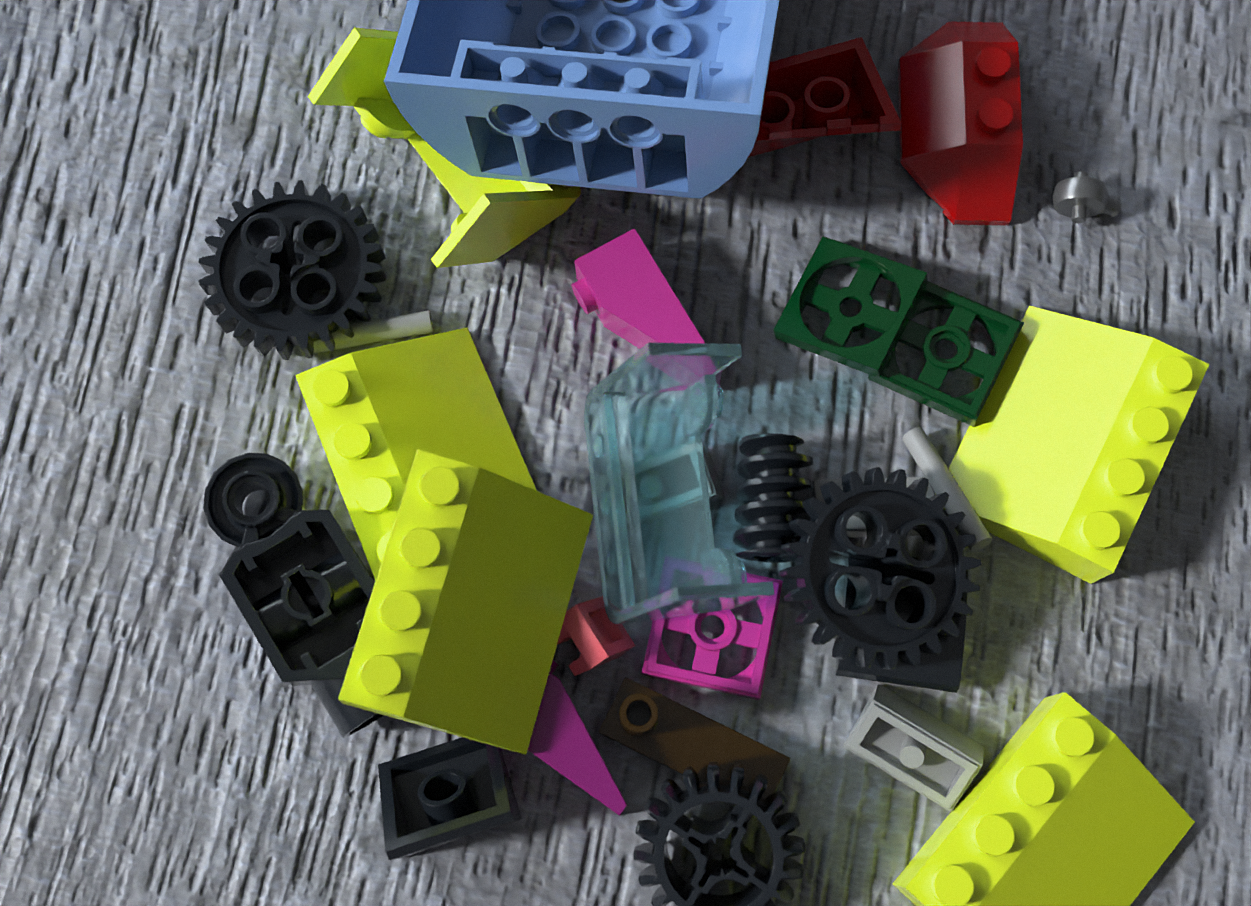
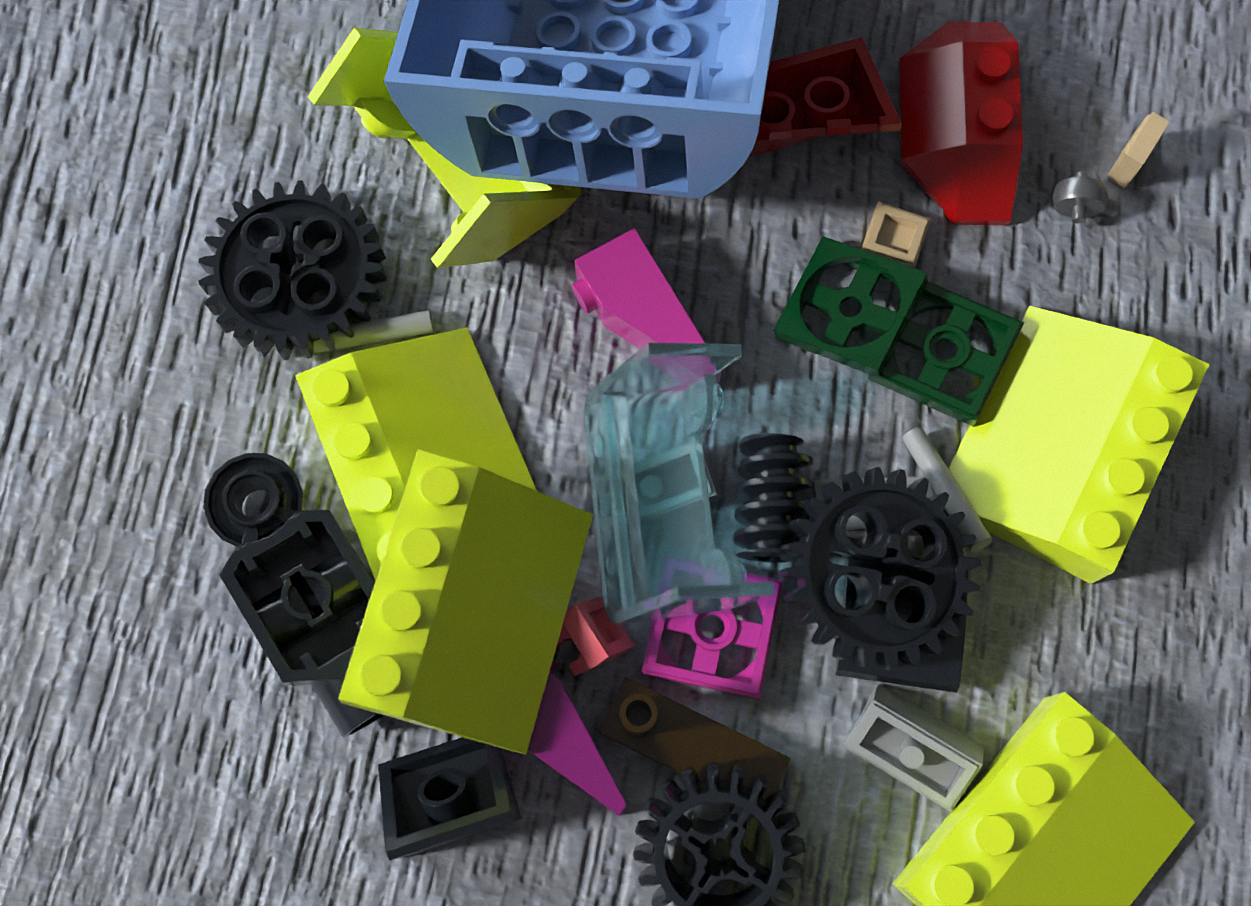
(896, 234): none -> tan tile
(1137, 149): none -> tan tile

